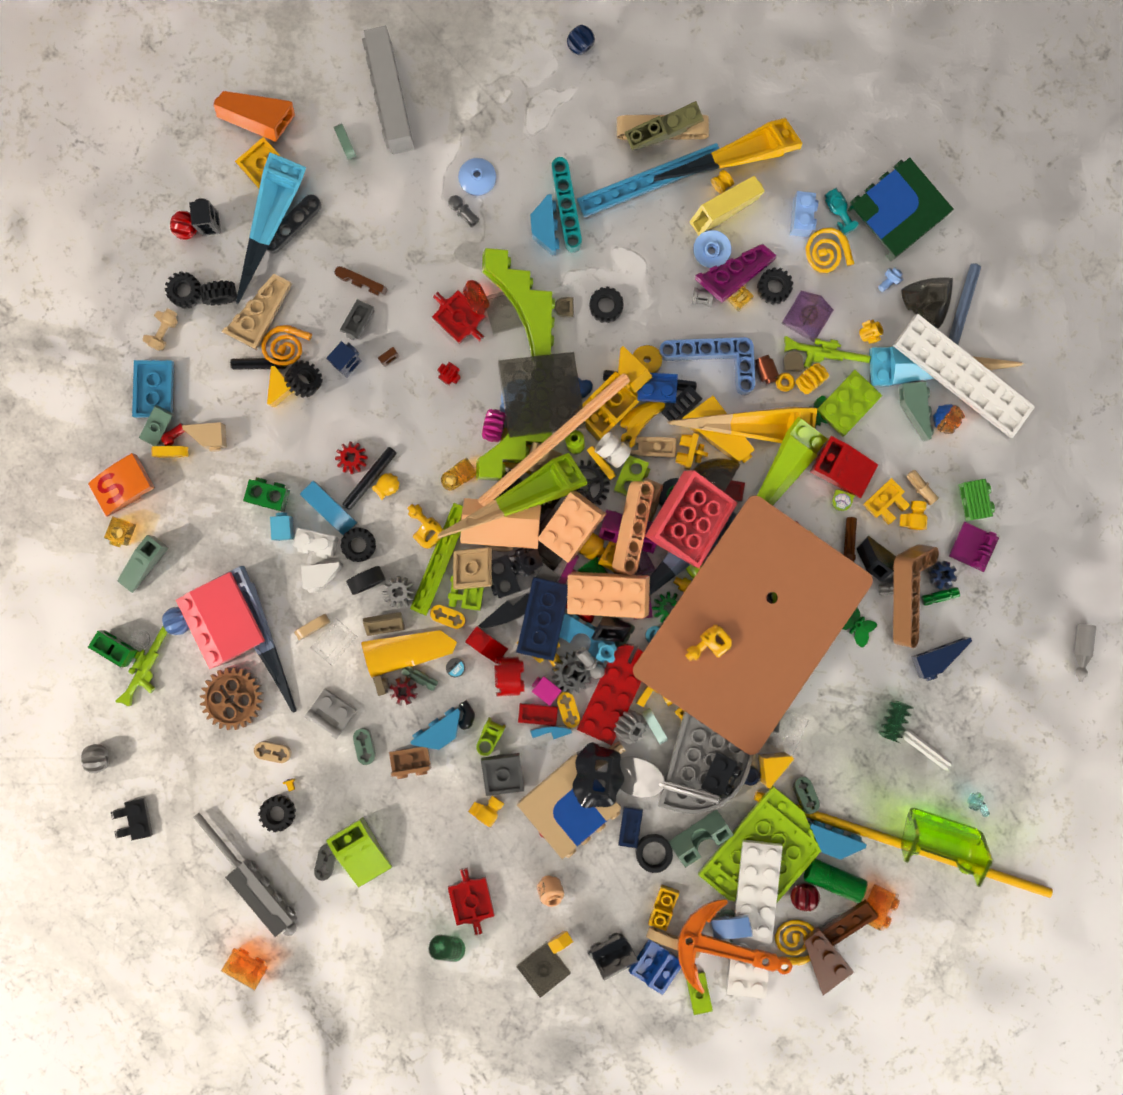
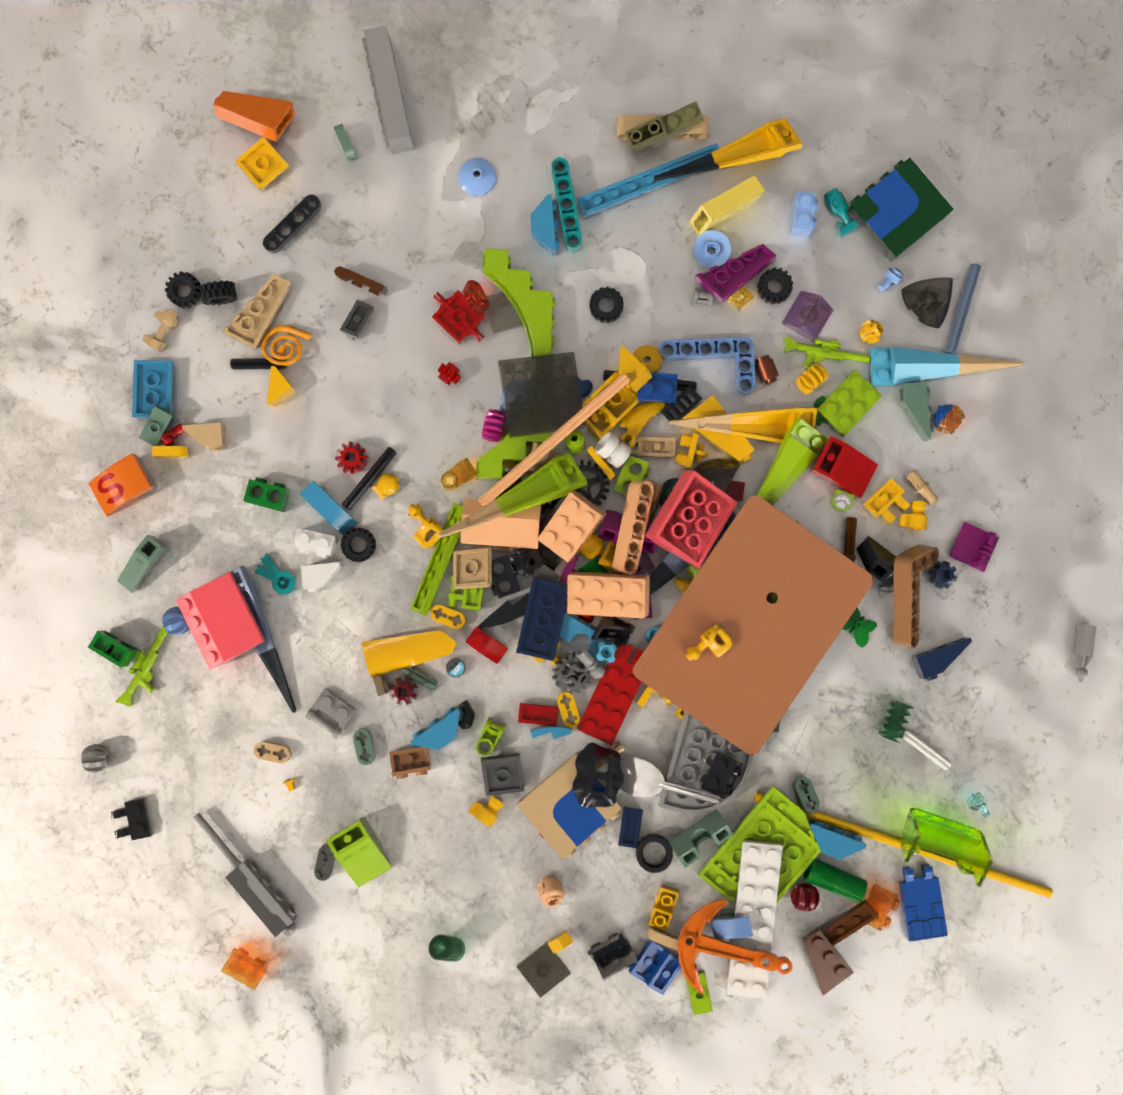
(127, 528): clear yellow brick -> none
(181, 225): red piece -> none
(204, 217): black brick -> none
(218, 710): medium nougat gear -> none
(276, 192): medium azure plate -> none
(282, 527): medium azure brick -> none
(282, 581): none -> teal piece
(288, 810): black tyre -> none
(297, 384): black tyre -> none
(312, 627): tan beam -> none
(344, 358): dark blue brick -> none
(365, 580): black tyre -> none
(383, 624): dark tan plate -> none
(388, 357): reddish brown tile -> none
(399, 599): light grey gear -> none
(456, 203): dark grey pin -> none
(471, 901): red plate -> none
(508, 676): red brick -> none
(545, 690): dark pink brick -> none
(564, 307): dark tan tile -> none
(580, 39): dark blue piece -> none
(630, 727): light grey gear -> none
(655, 726): light aqua beam -> none
(664, 613): green gear -> none
(722, 181): yellow wheel -> none
(753, 776): dark blue plate -> none
(772, 766): yellow slope -> none
(791, 382): yellow plate -> none
(793, 361): dark tan tile -> none
(796, 938): yellow piece -> none
(822, 252): yellow piece -> none
(922, 905): none -> blue tile
(940, 596): green axle -> none
(963, 375): white plate -> none
(976, 499): bright green brick -> none

